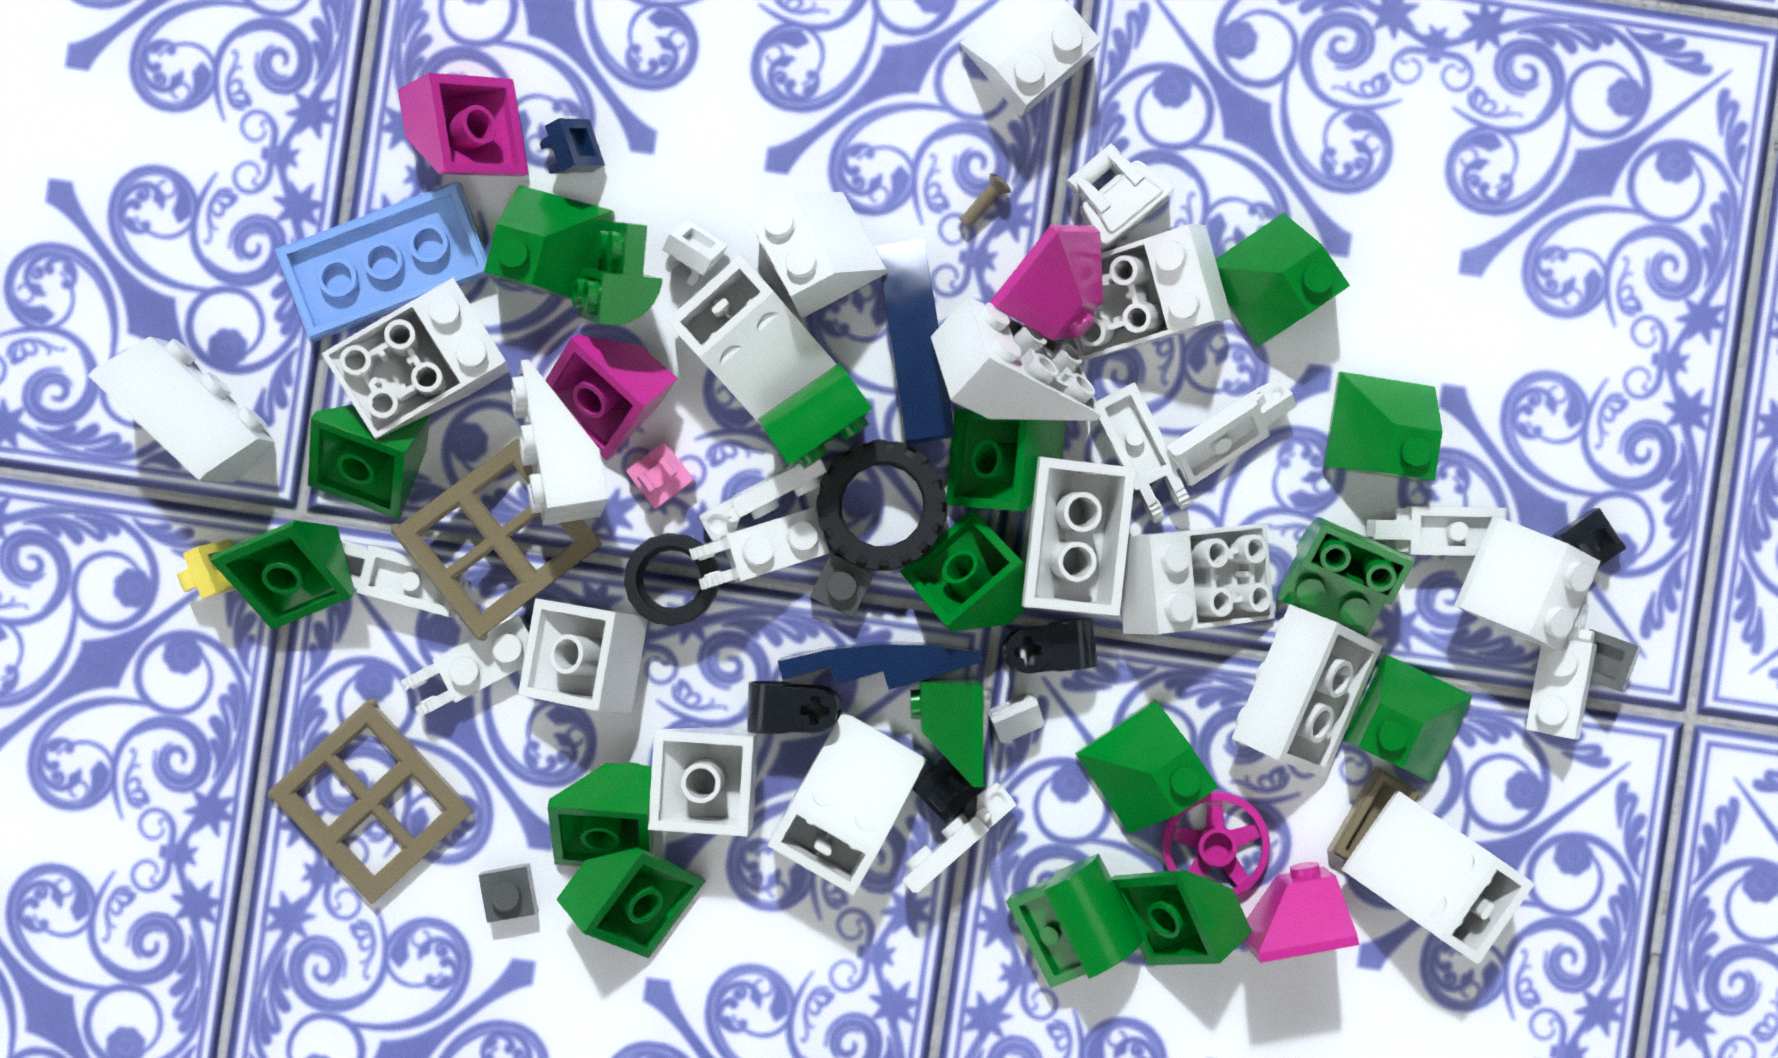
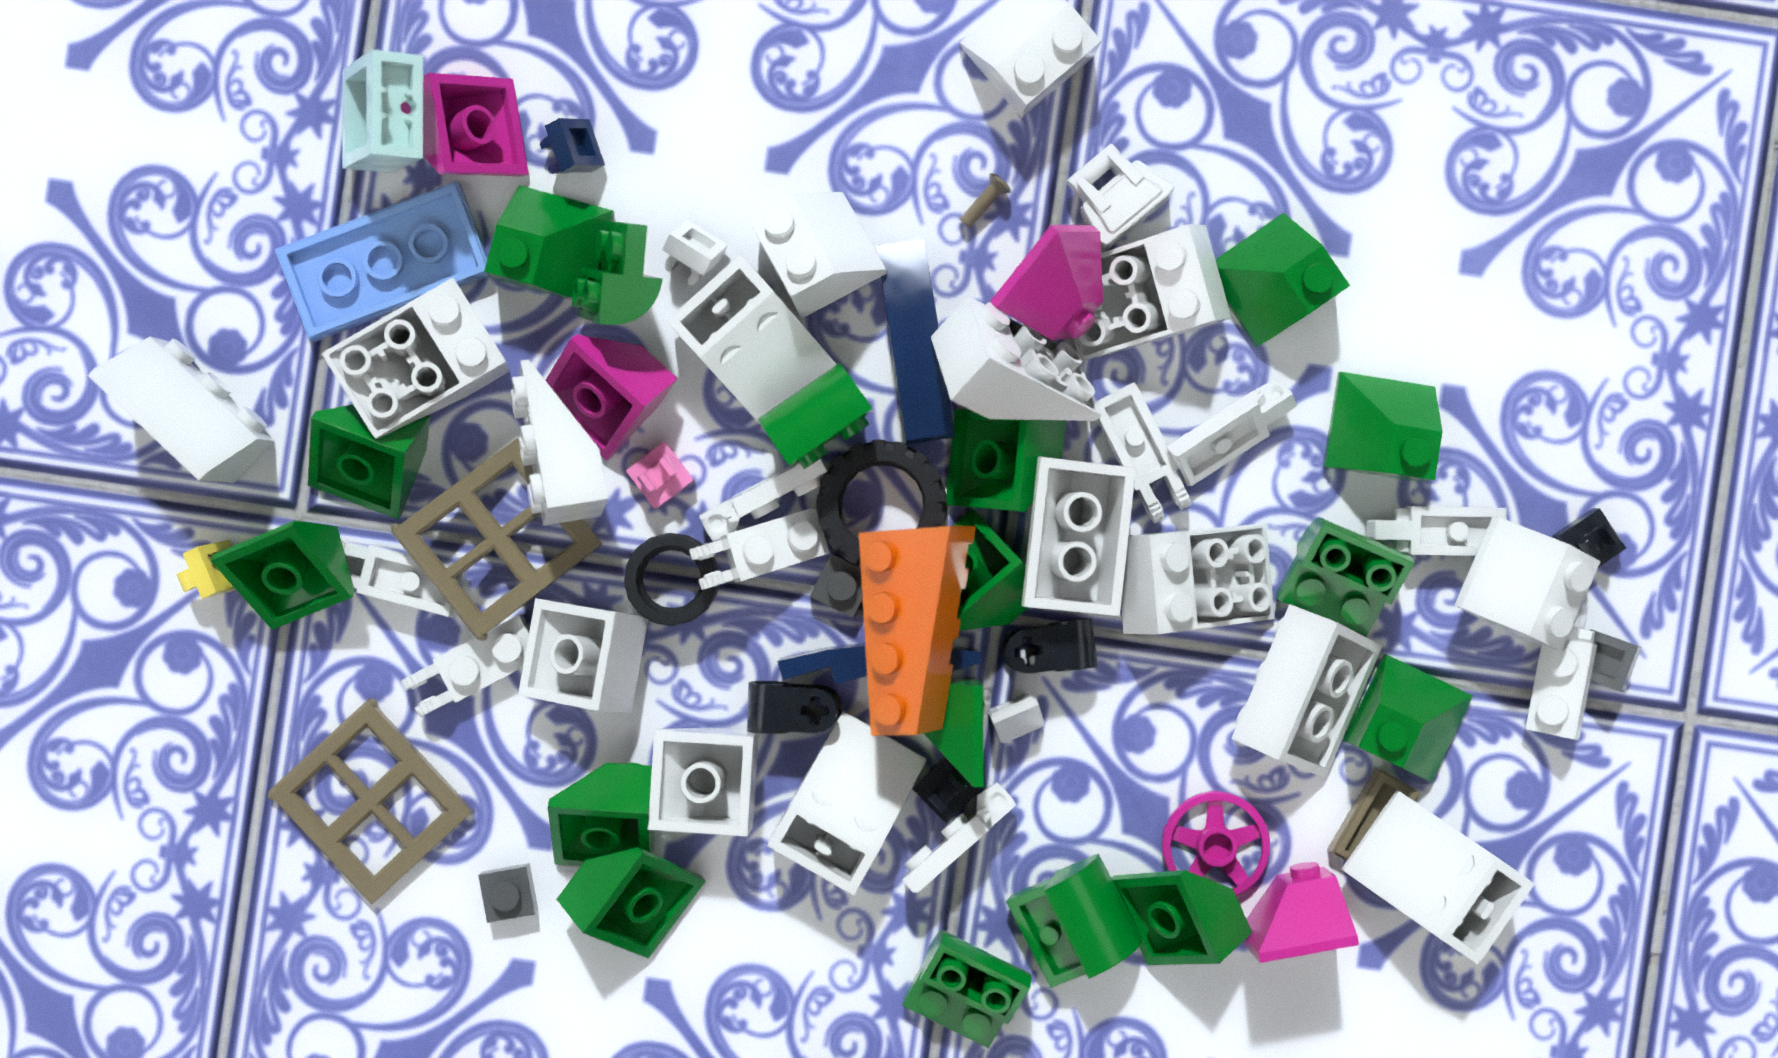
(373, 125): none -> light aqua window
(910, 623): none -> orange wedge
(966, 989): none -> green brick
(1146, 769): green slope -> none

